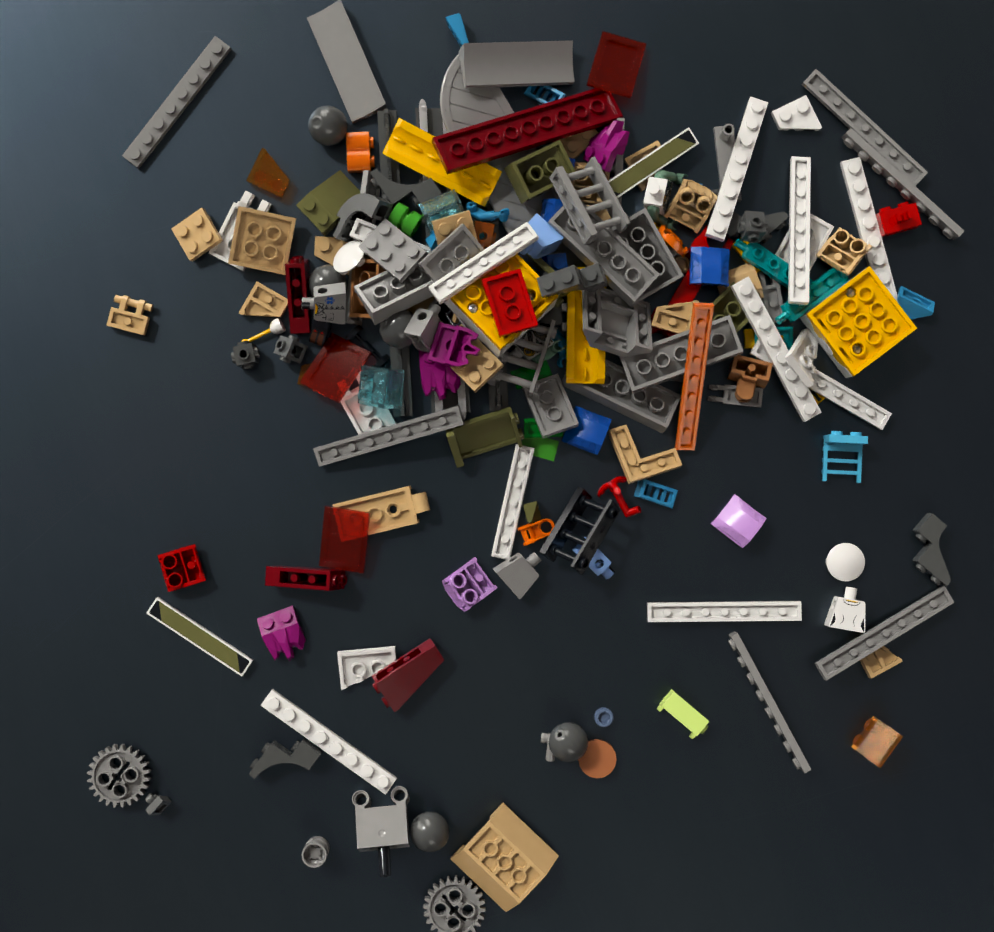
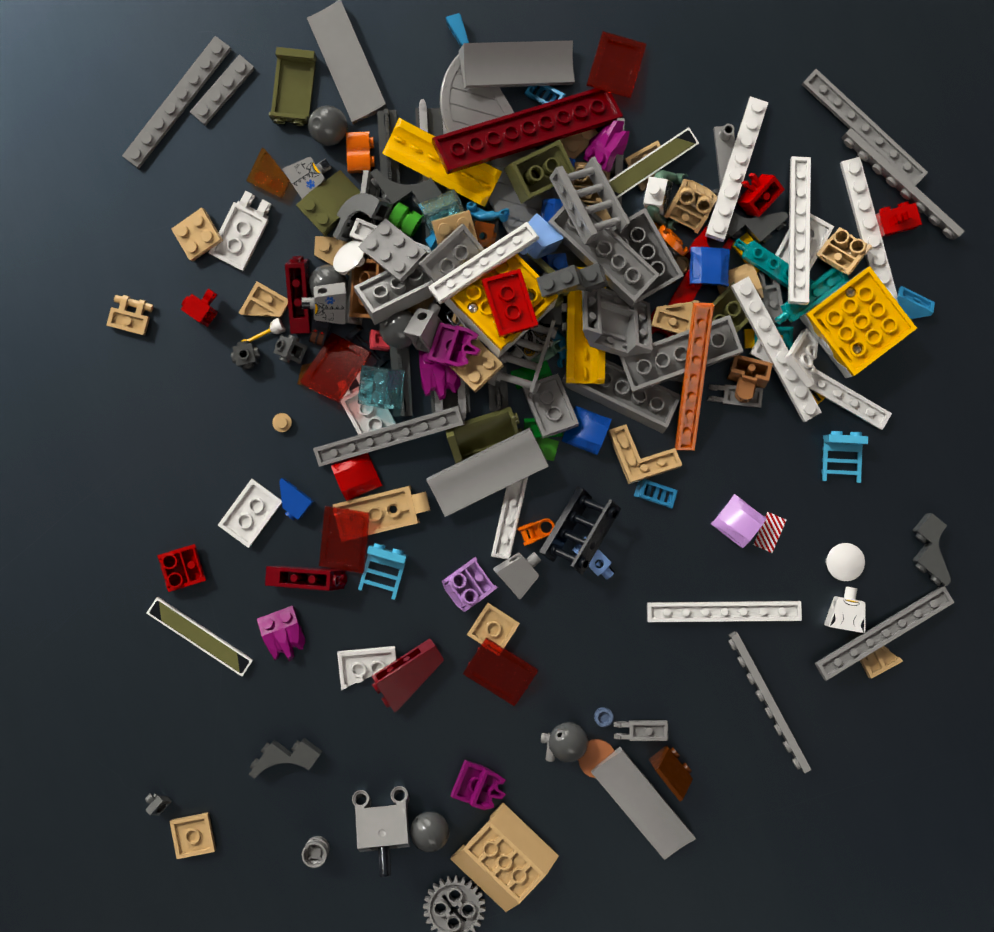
(132, 786): light grey gear -> none
(192, 835): none -> tan plate
(200, 308): none -> red brick
(222, 90): none -> light grey plate
(250, 513): none -> white plate
(261, 240): tan plate -> none
(282, 422): none -> tan plate
(293, 86): none -> olive panel
(294, 500): none -> blue slope
(306, 174): none -> light grey torso
(329, 741): white plate -> none
(356, 476): none -> red slope
(377, 342): none -> coral tile
(394, 558): none -> medium azure plate
(477, 786): none -> magenta plate
(487, 472): none -> light grey arch
(493, 625): none -> tan plate
(500, 671): none -> clear red piece
(532, 511): olive slope -> none
(614, 488): red piece -> none
(642, 803): none -> light grey arch
(643, 730): none -> light grey hinge
(671, 771): none -> reddish brown slope
(684, 713): yellowish green brick -> none
(752, 226): dark grey brick -> none
(759, 194): none -> red brick
(770, 532): none -> sticker
(796, 116): white wing -> none
(876, 741): clear orange slope -> none

